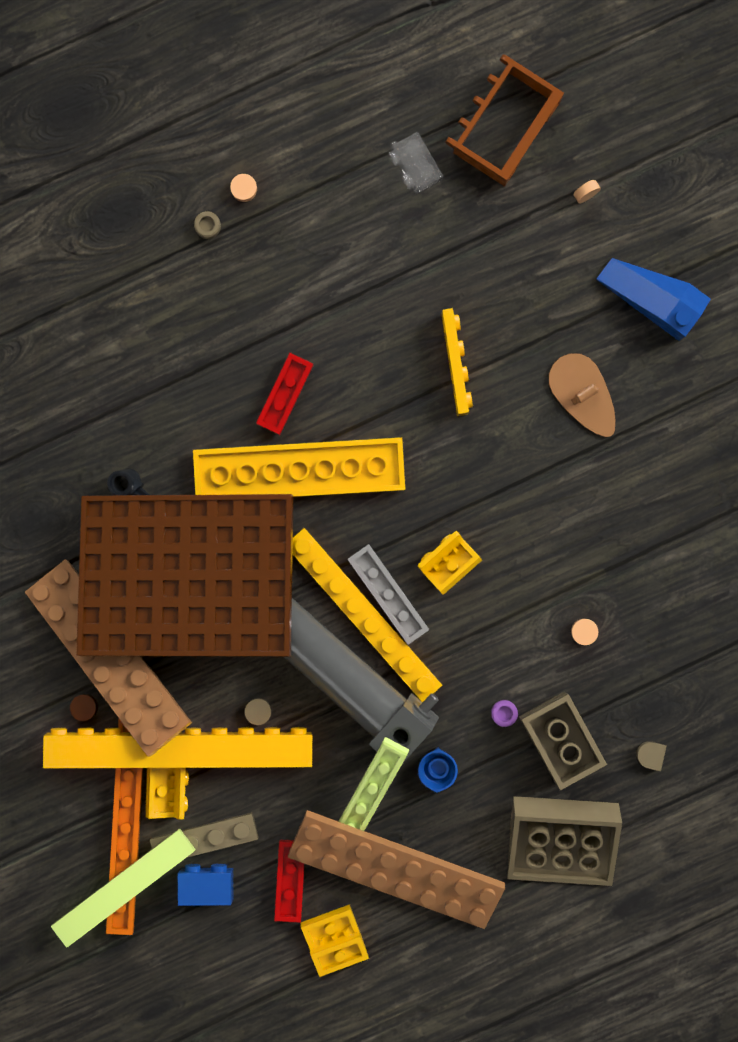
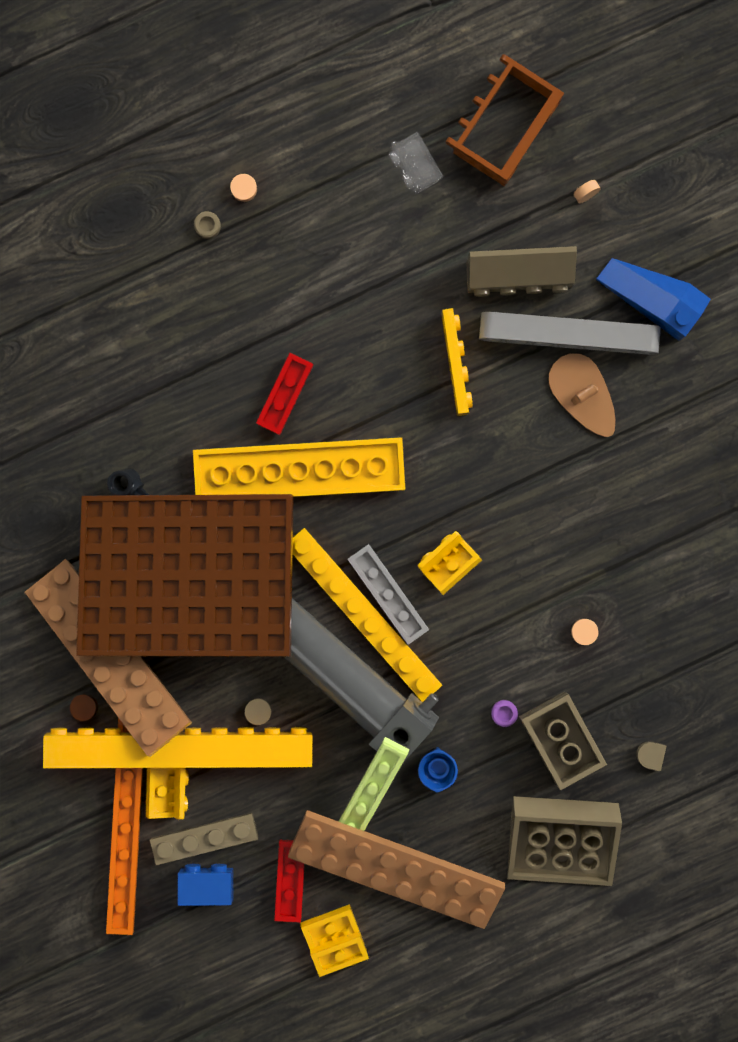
(123, 888): yellowish green tile -> none
(521, 270): none -> dark tan slope
(569, 333): none -> light grey beam

